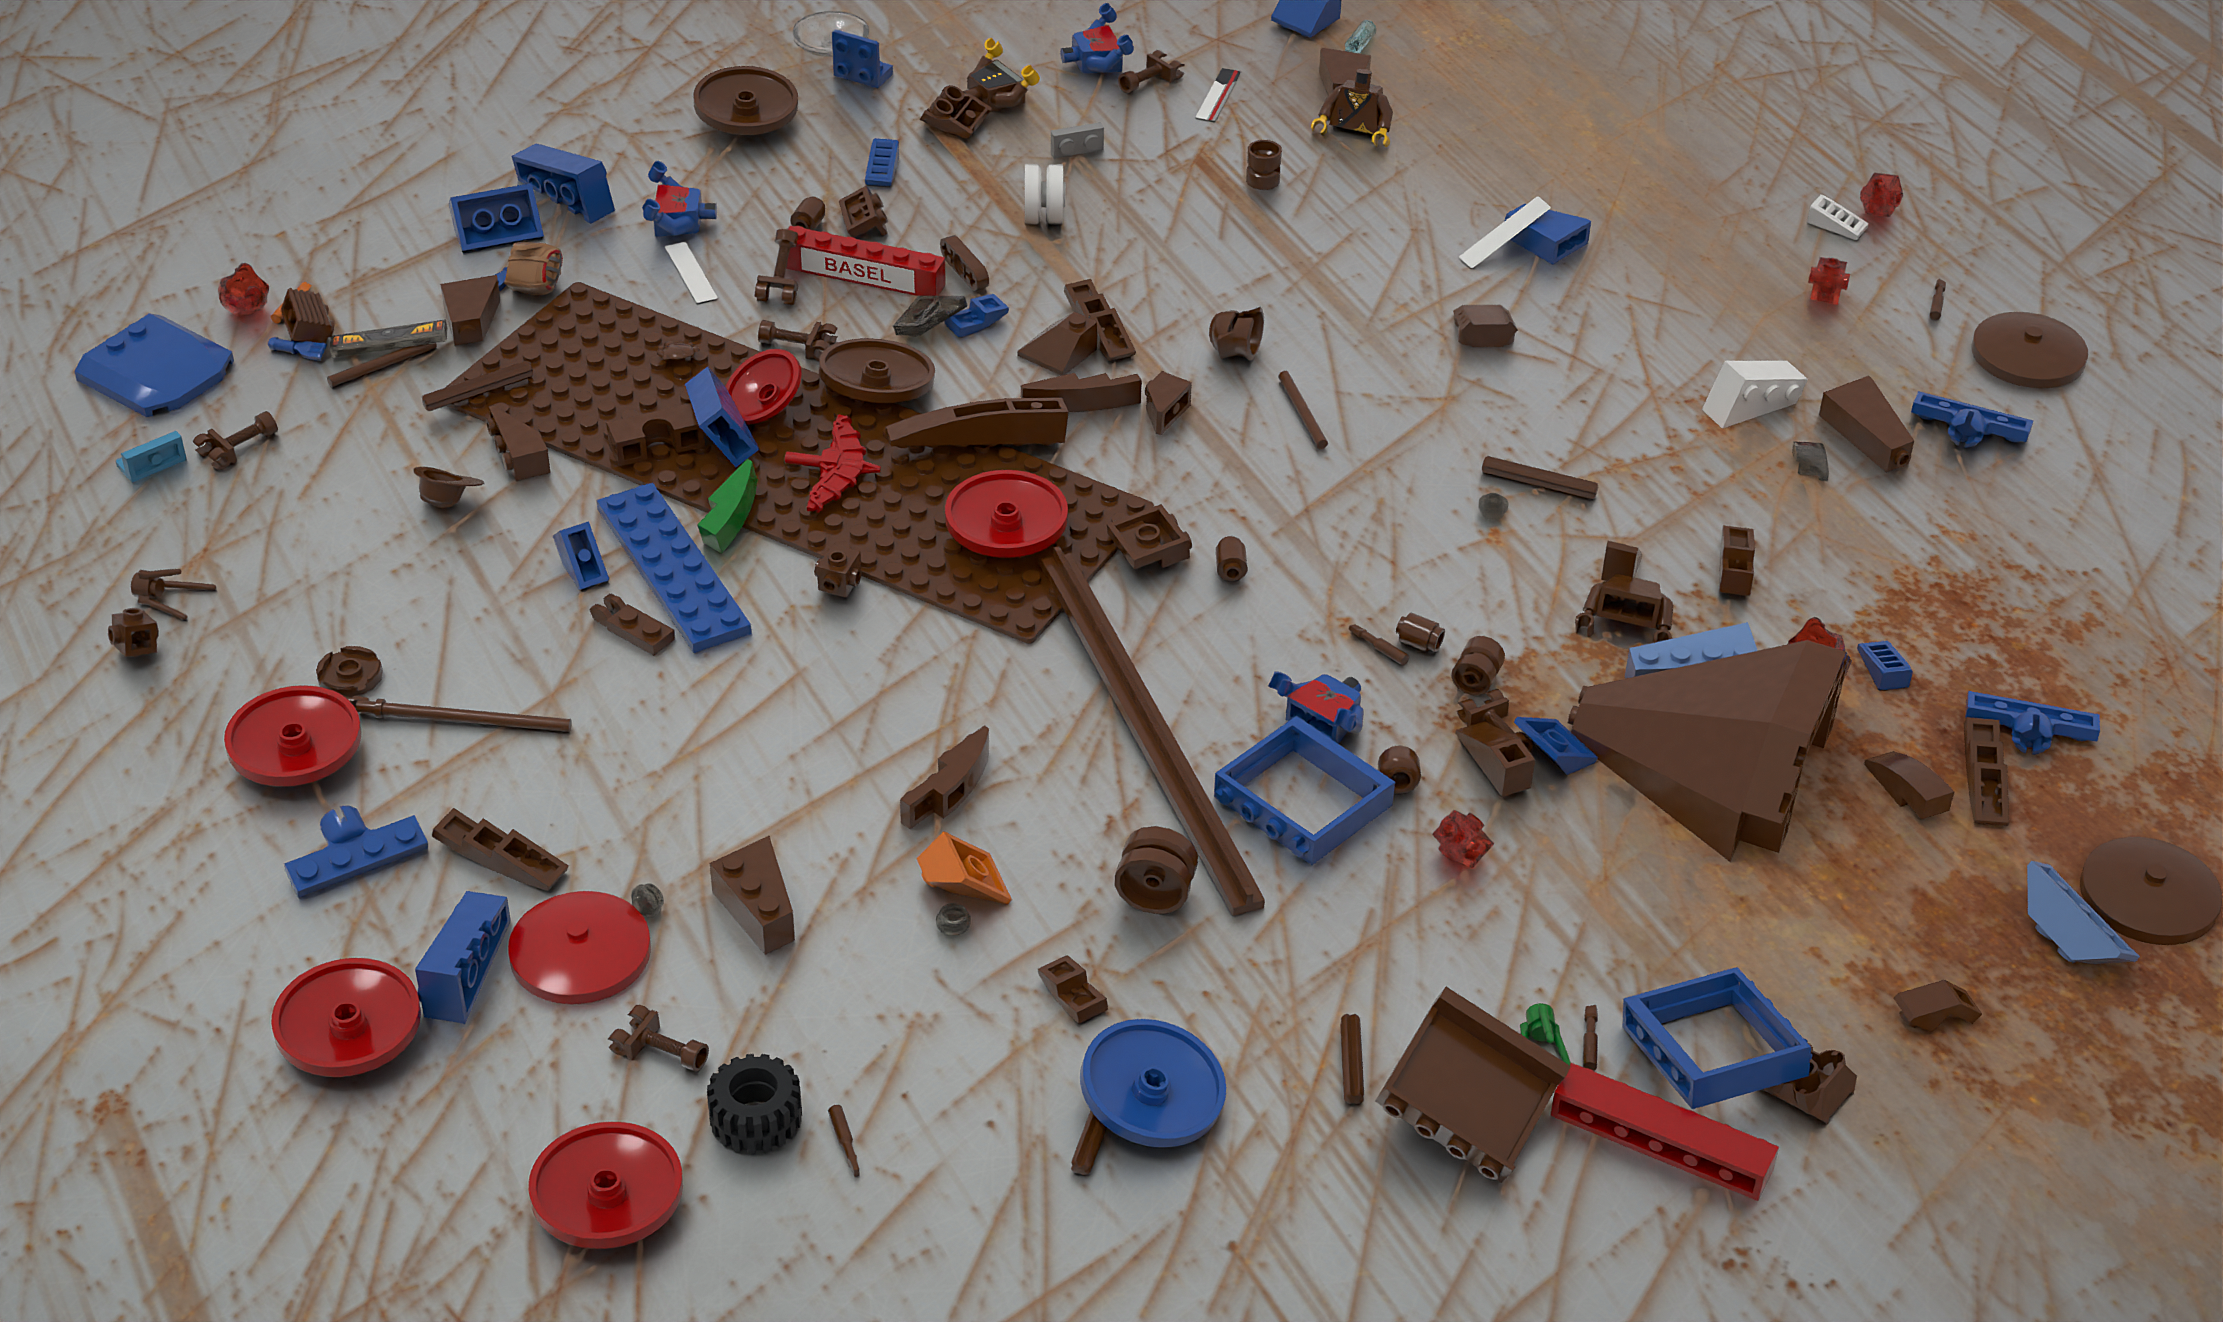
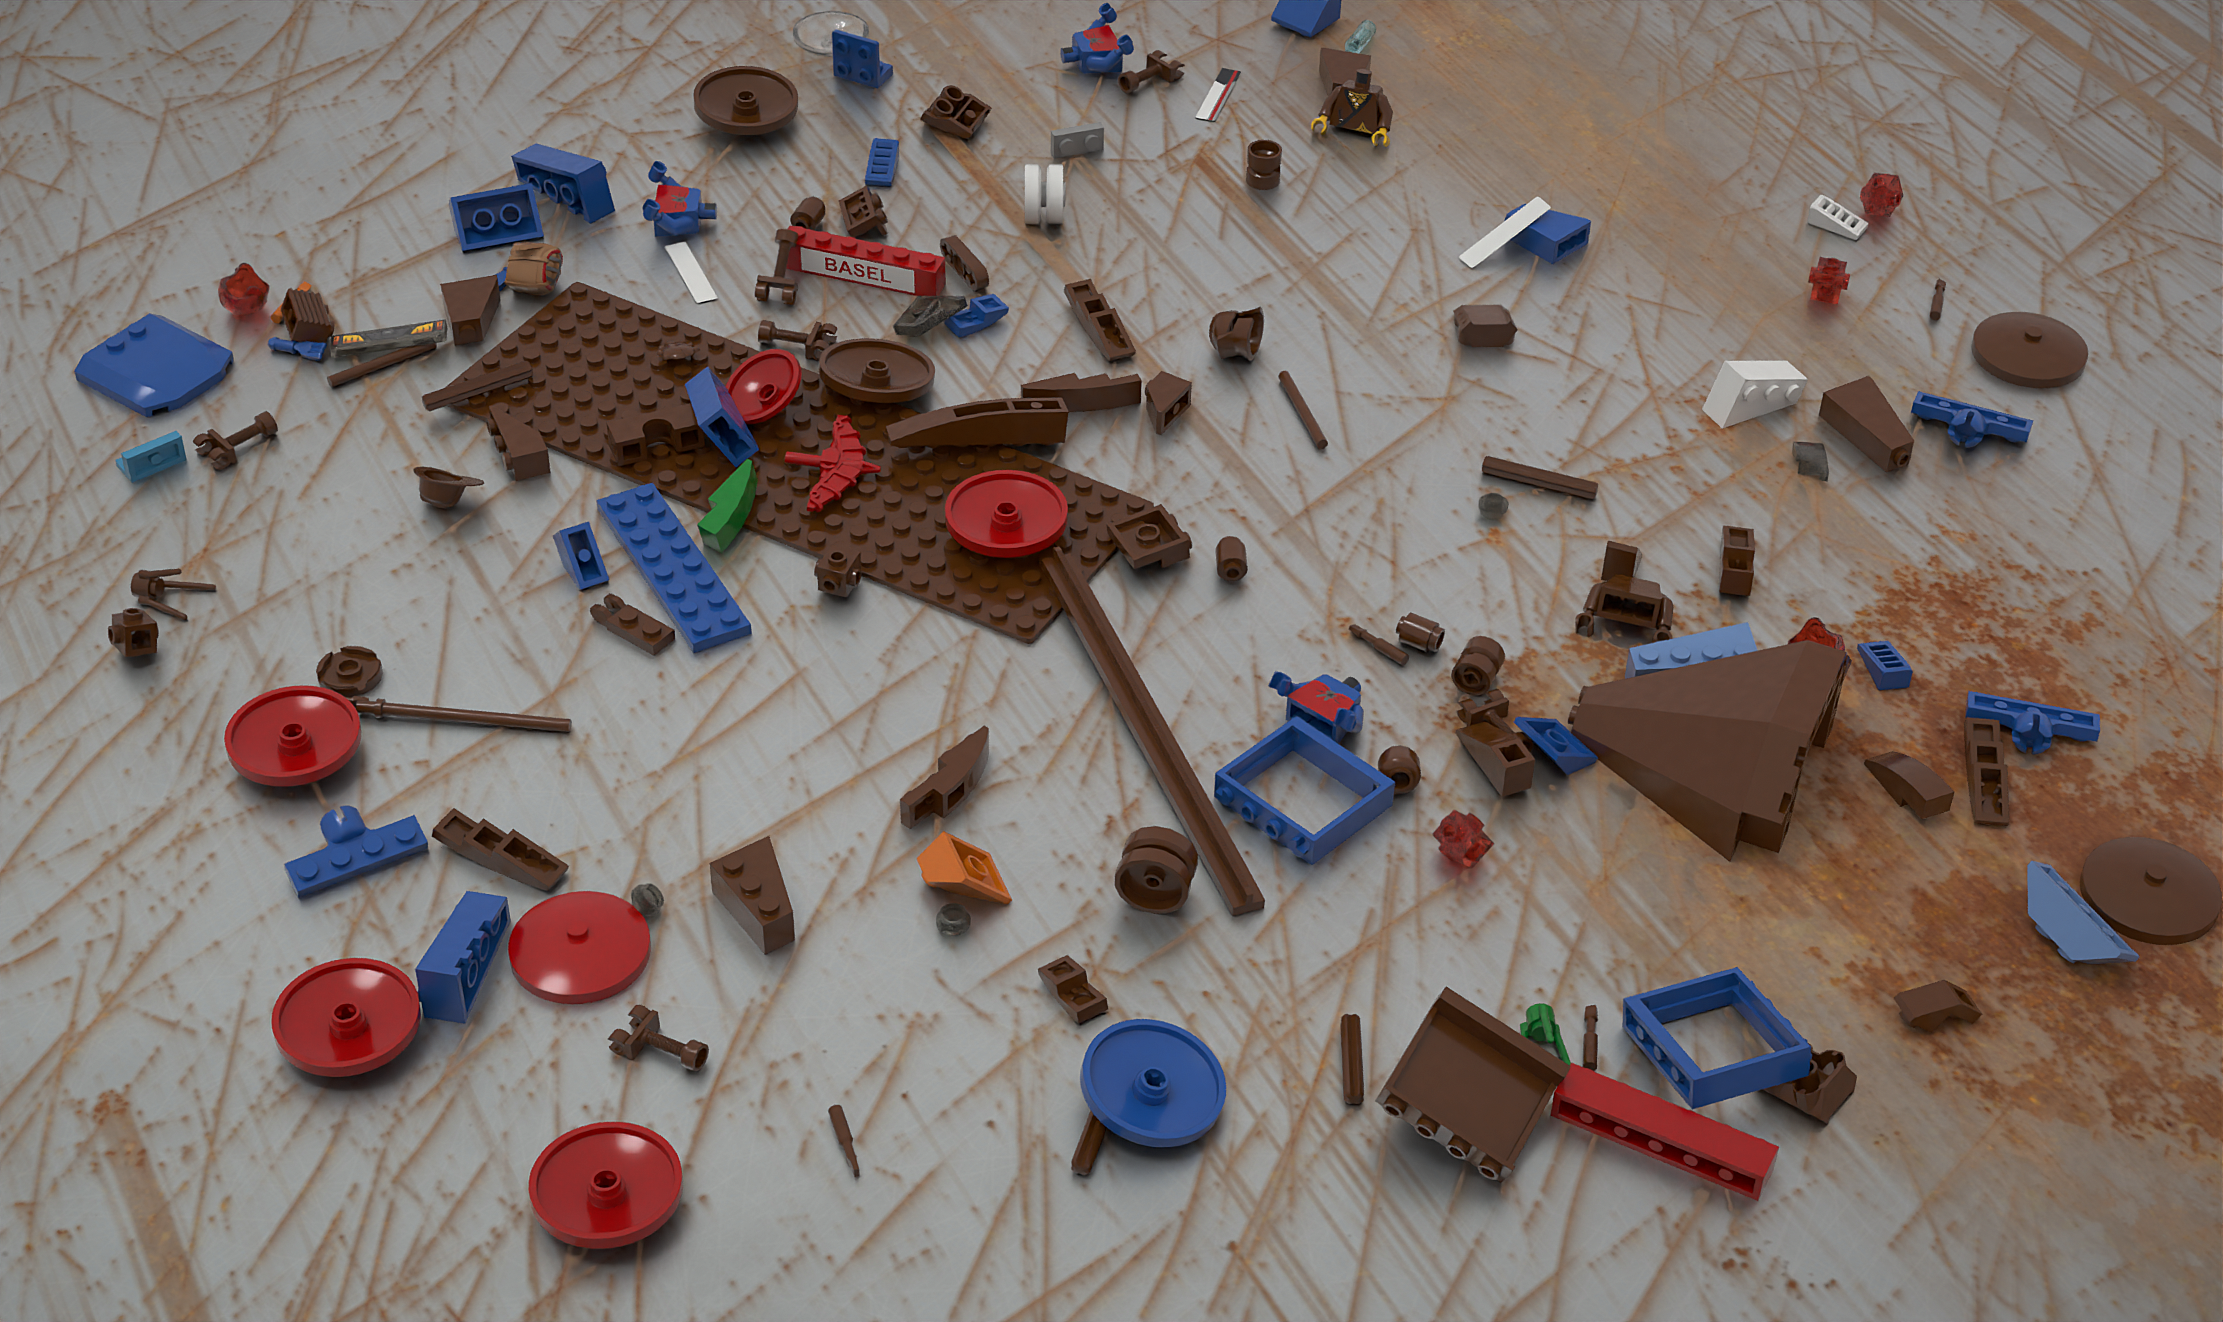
(754, 1125): black tyre -> none
(998, 84): torso -> none
(1062, 344): reddish brown slope -> none

